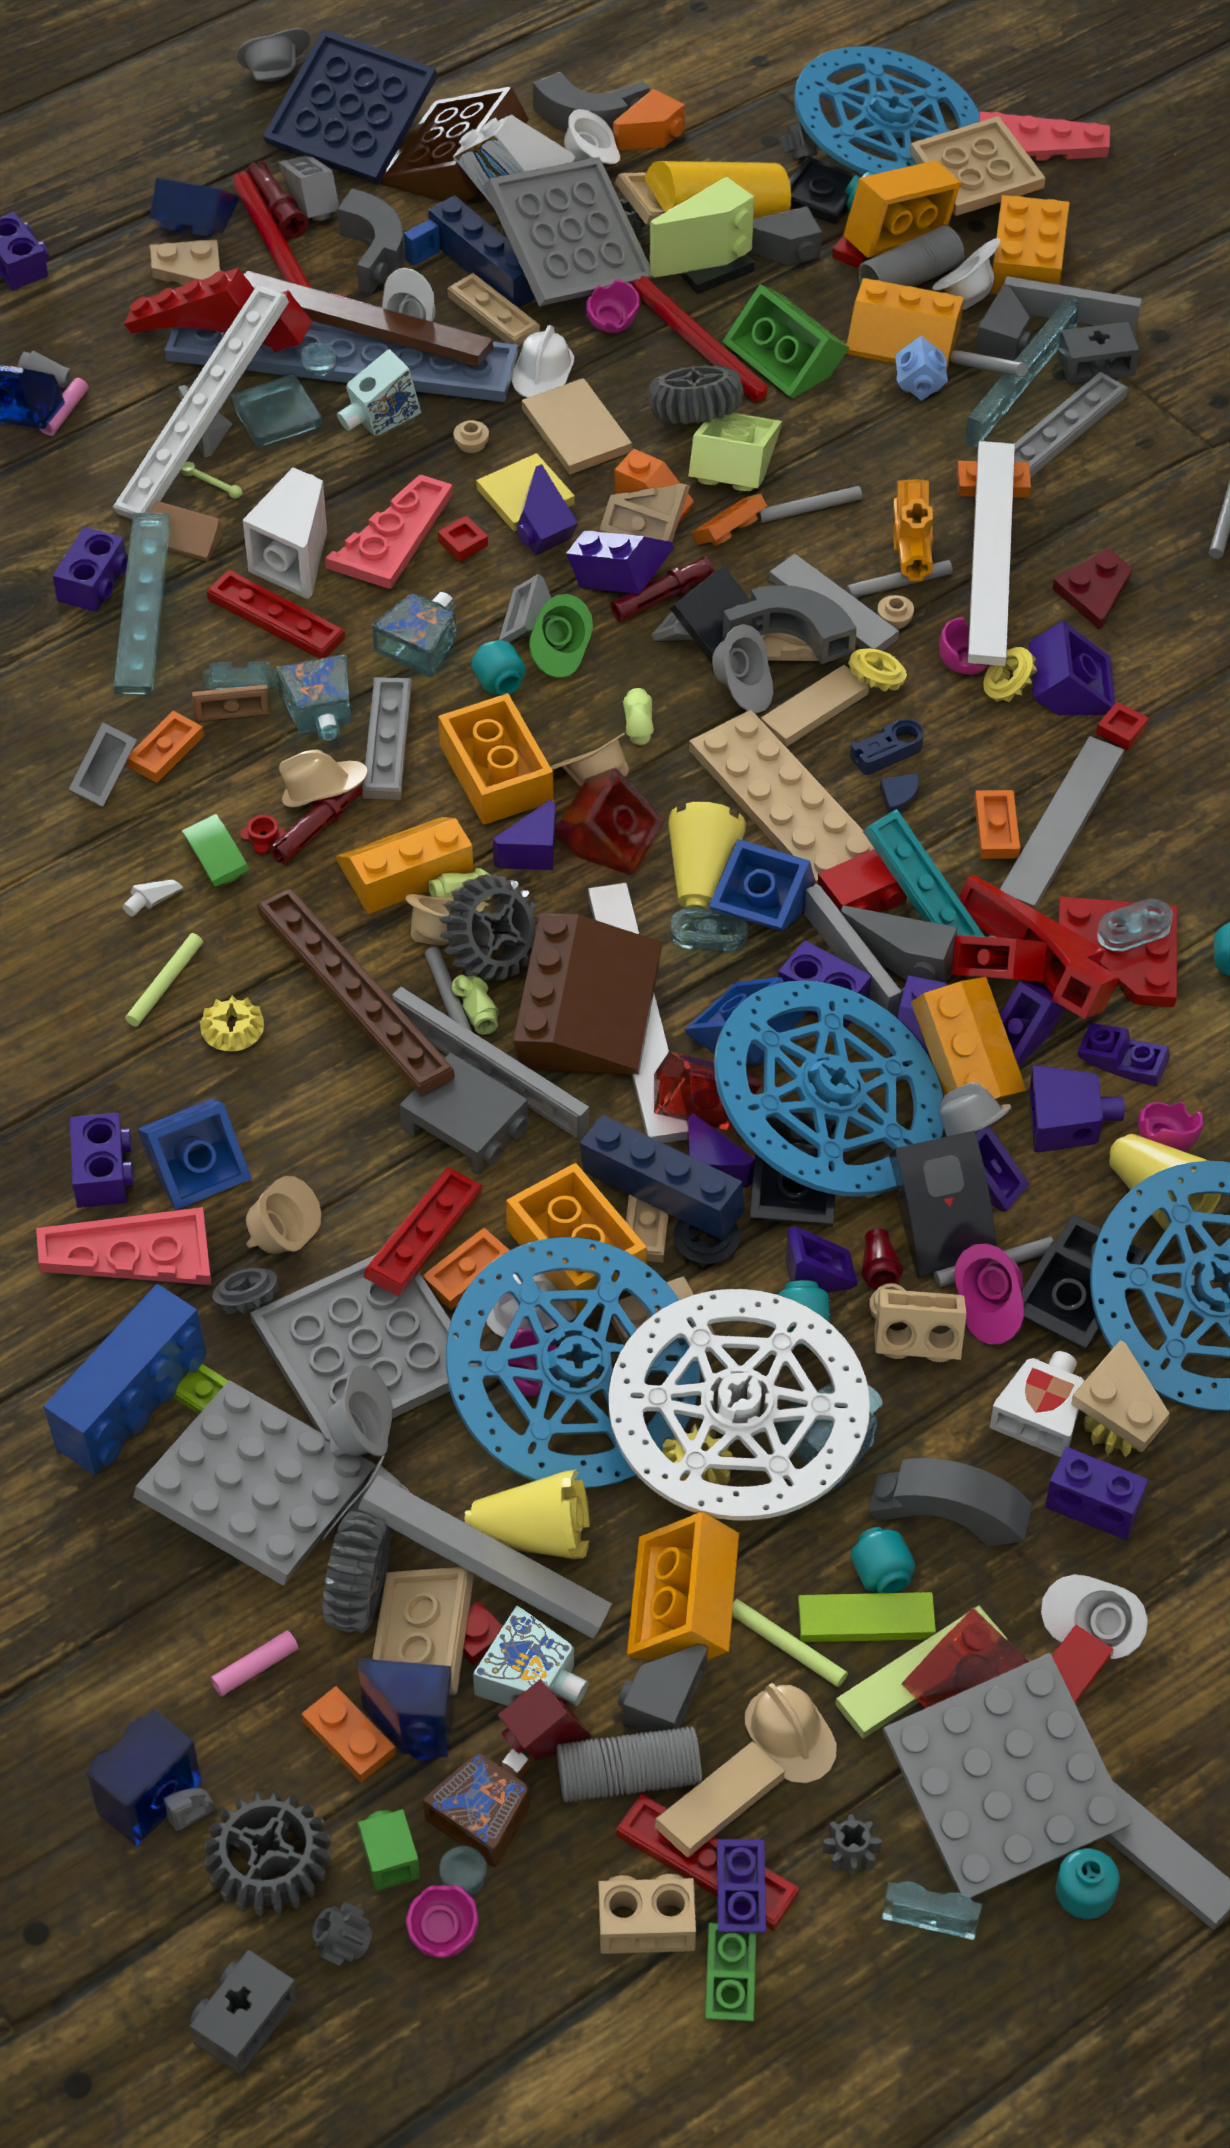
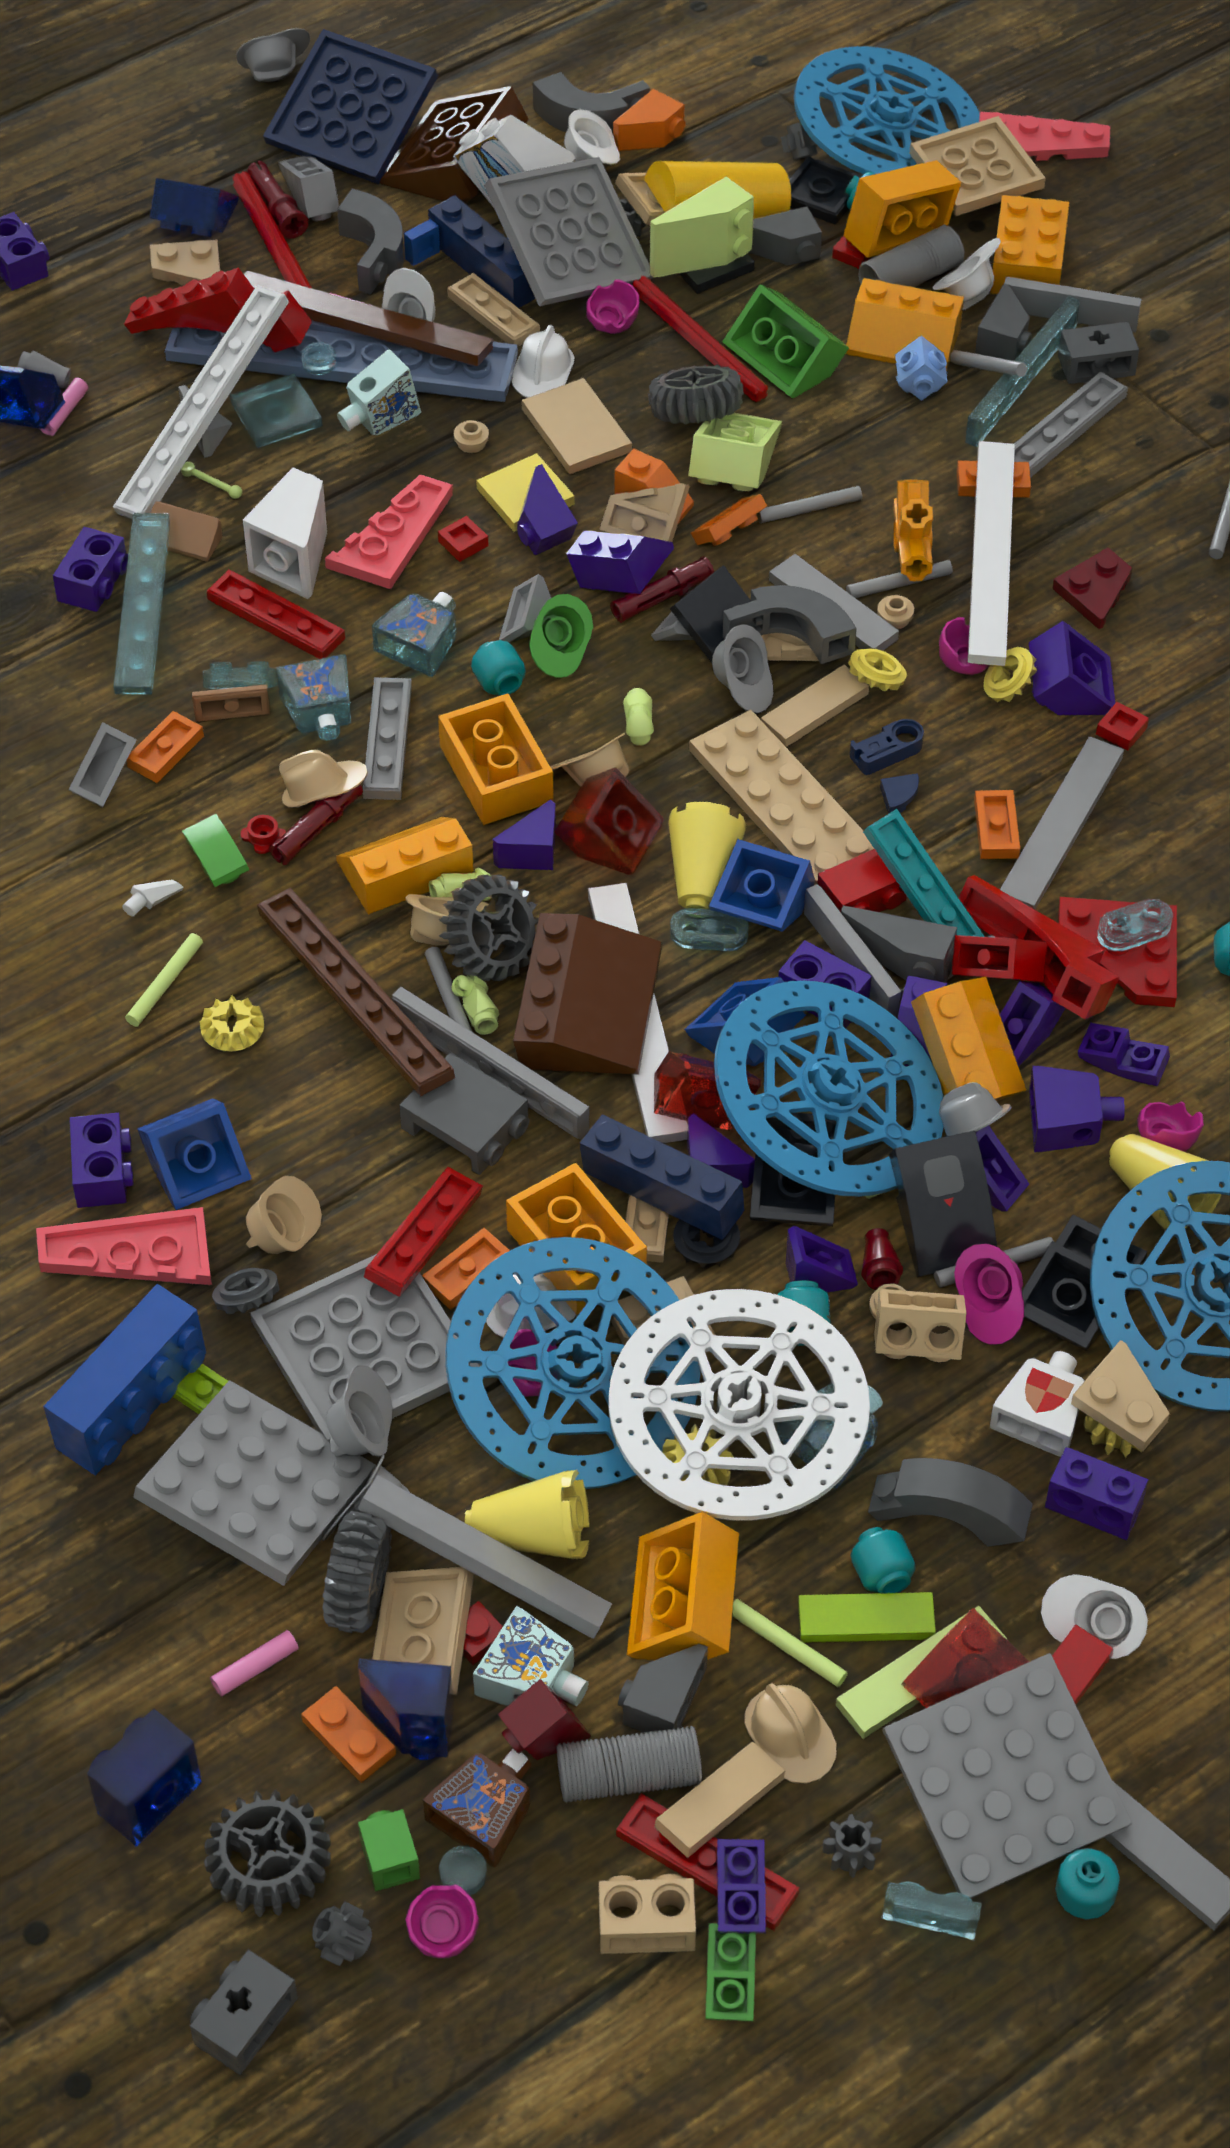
(188, 1807): light grey tile -> none

